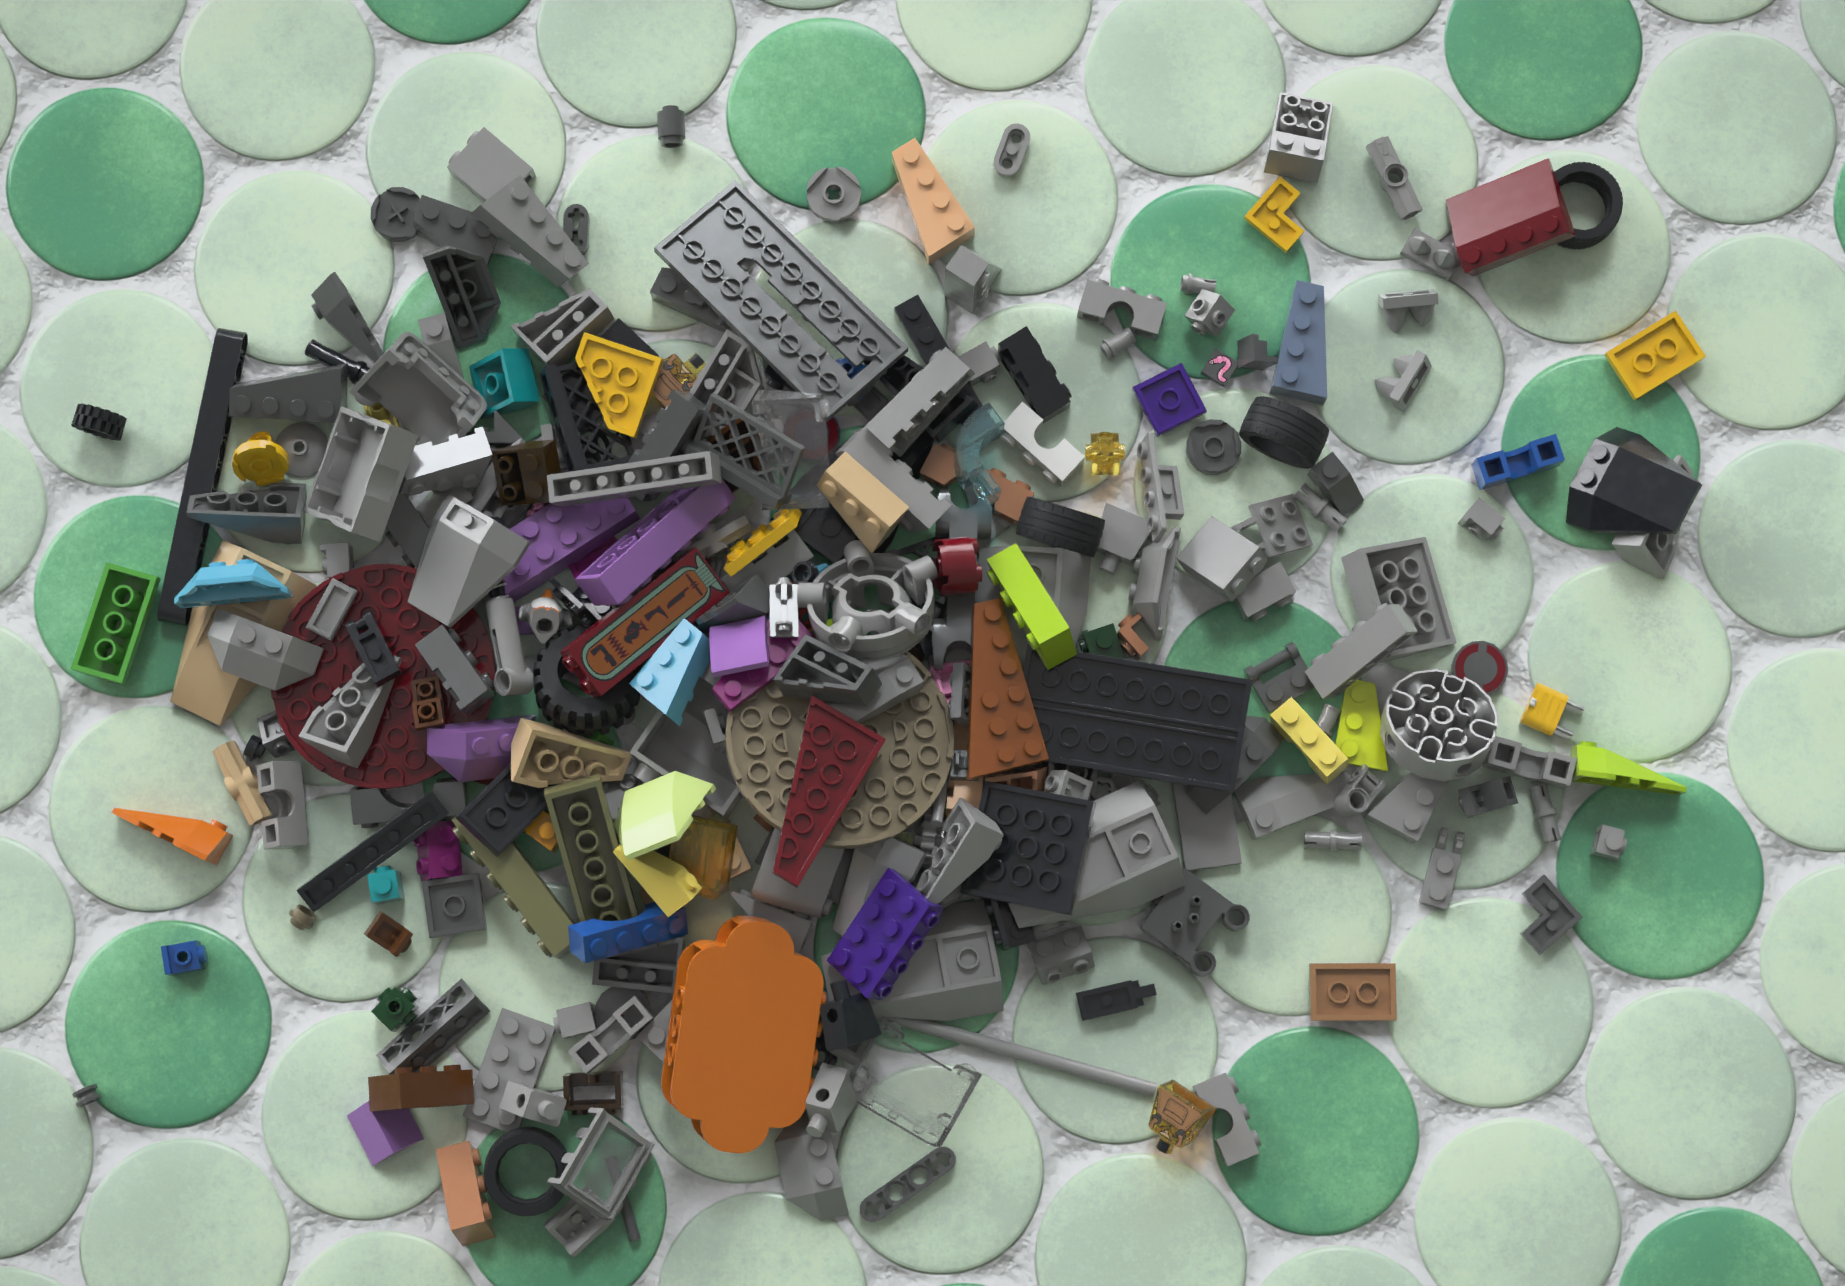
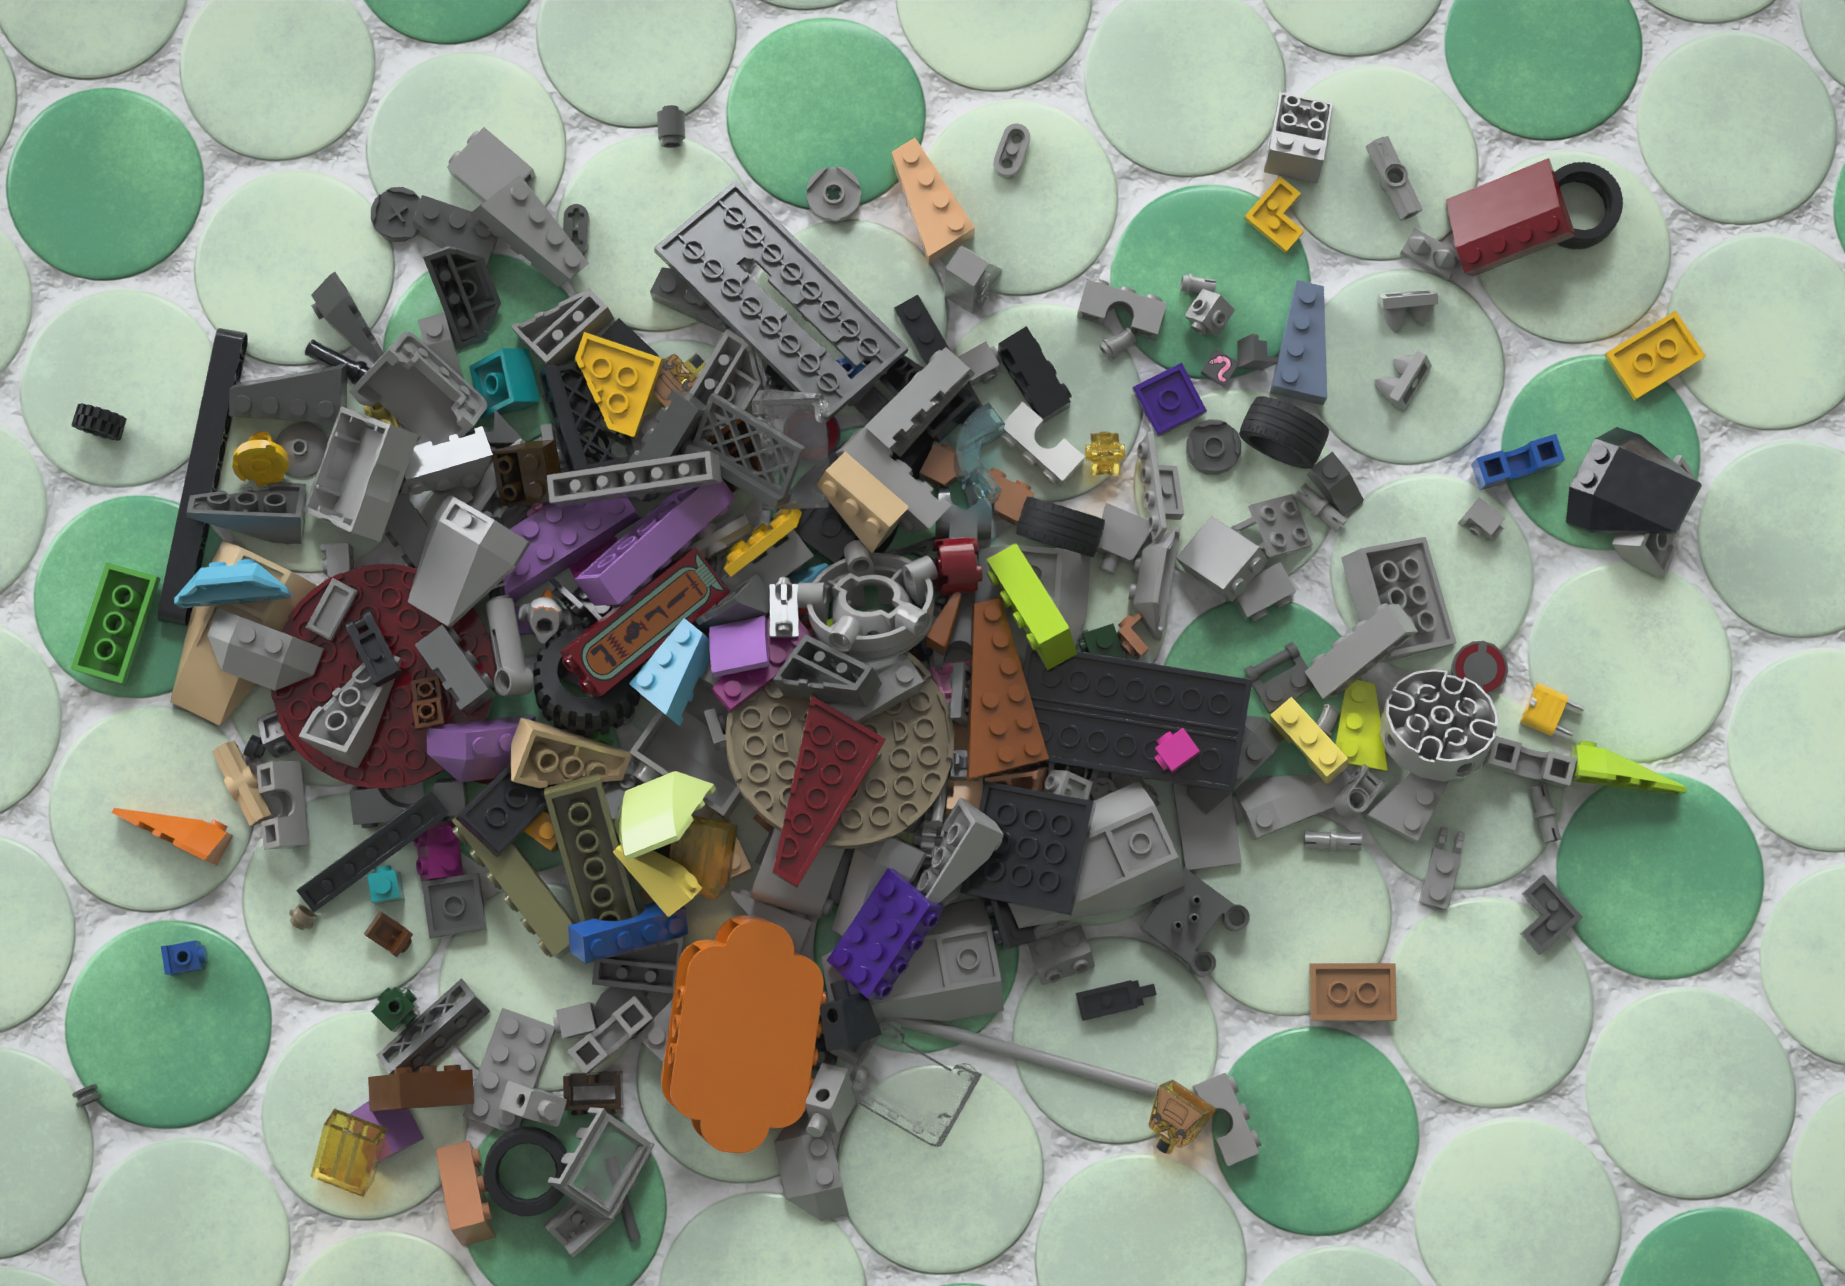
(348, 1152): none -> clear yellow brick
(800, 570): black plate -> none
(905, 1180): dark grey beam -> none
(941, 630): none -> dark orange slope
(1175, 750): none -> dark pink brick
(1487, 797): dark grey brick -> none
(1608, 843): light grey brick -> none

